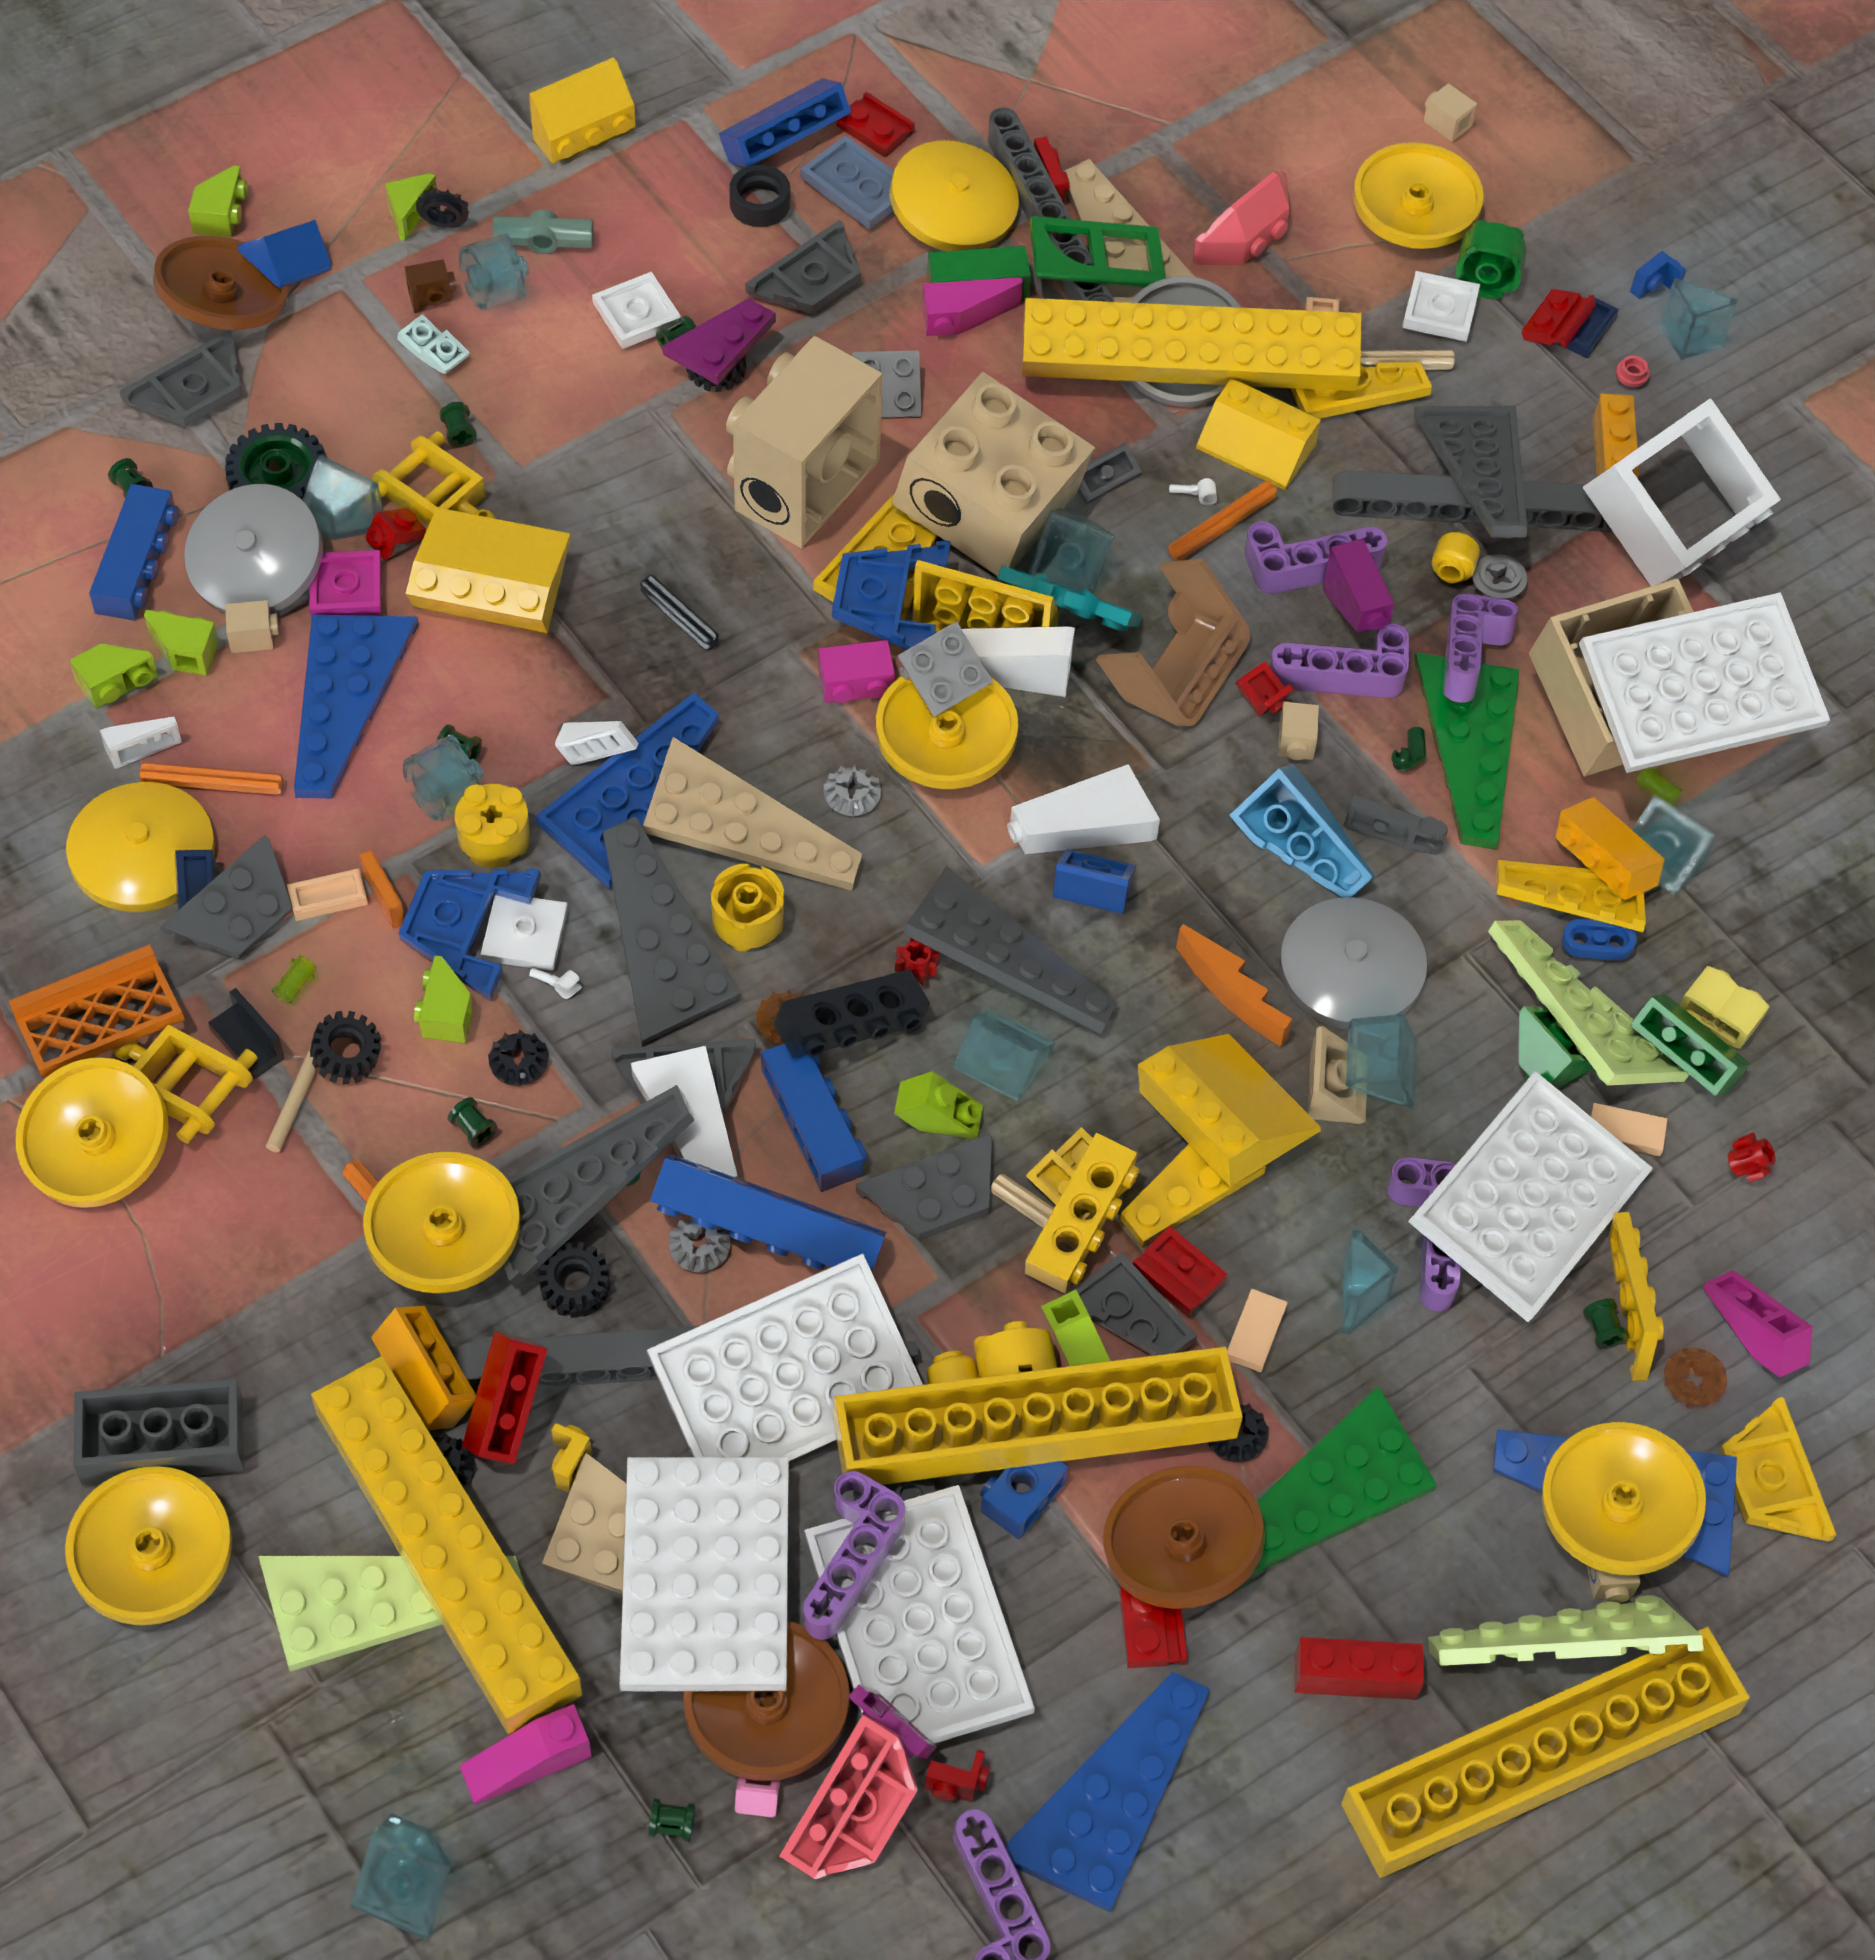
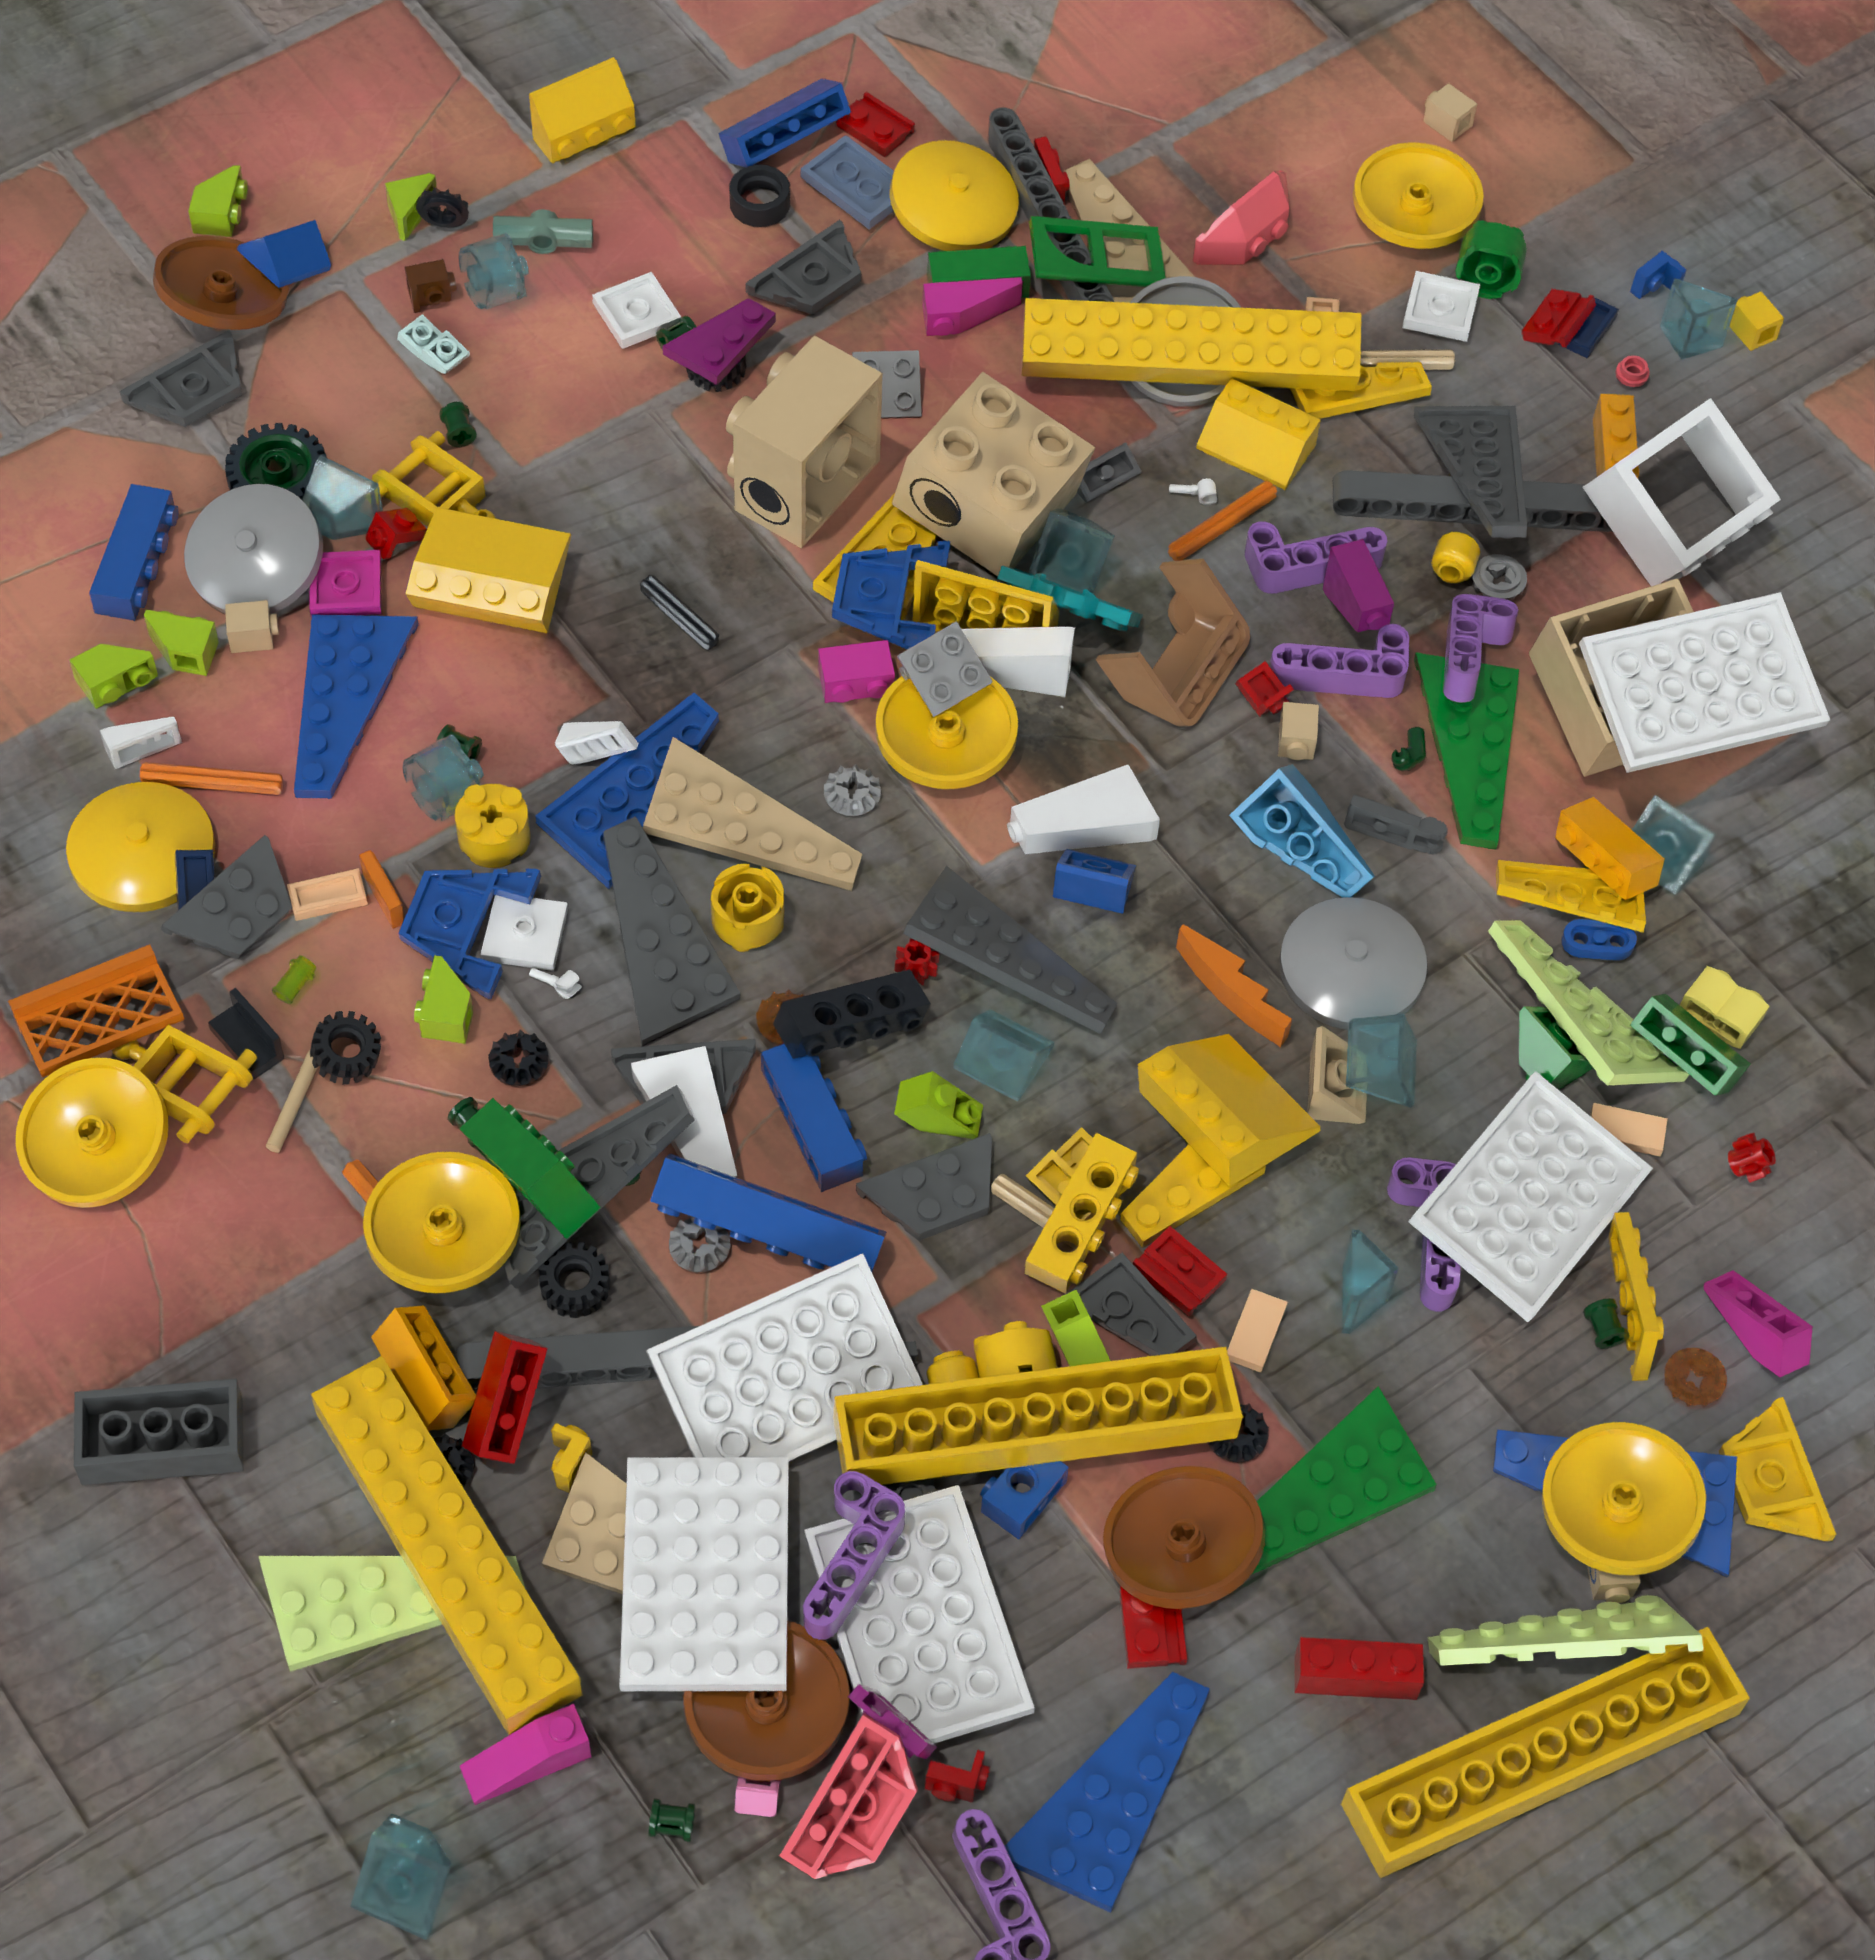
(124, 478): dark green bush -> none
(148, 1545): yellow dish -> none
(531, 1165): none -> green wedge
(1656, 784): clear neon green pin -> none
(1756, 321): none -> yellow brick

